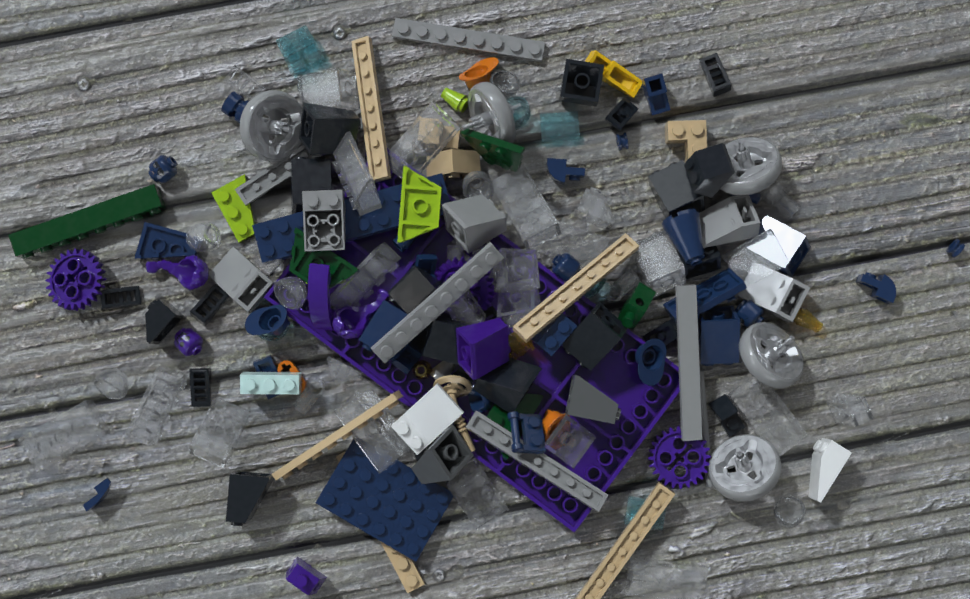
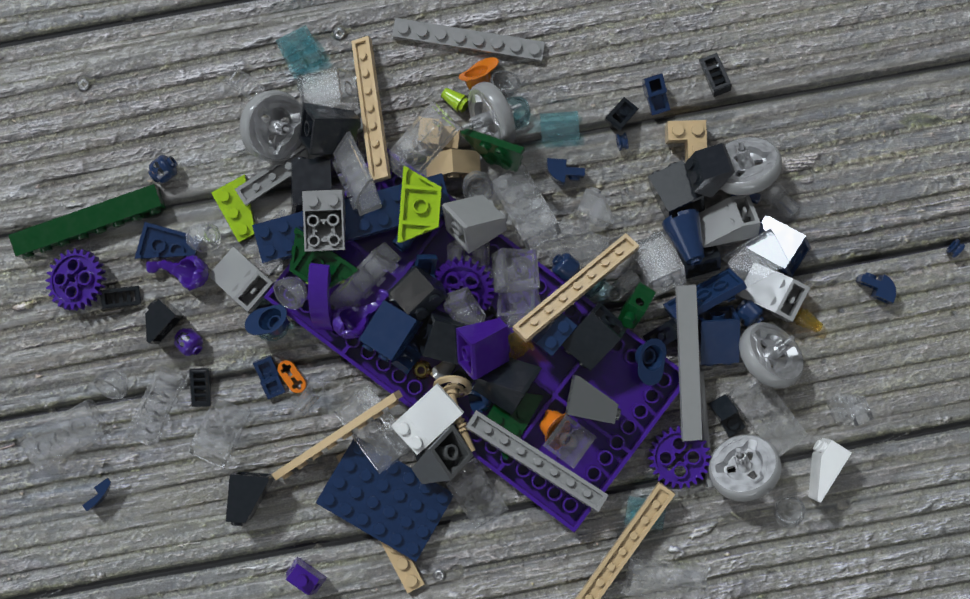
(204, 300): black slope -> none
(234, 106): dark blue wheel -> none
(270, 383): light aqua brick -> none
(342, 372): clear slope -> none
(437, 302): light grey plate -> none
(531, 431): dark blue plate -> none
(581, 82): black slope -> none
(616, 75): yellow slope -> none

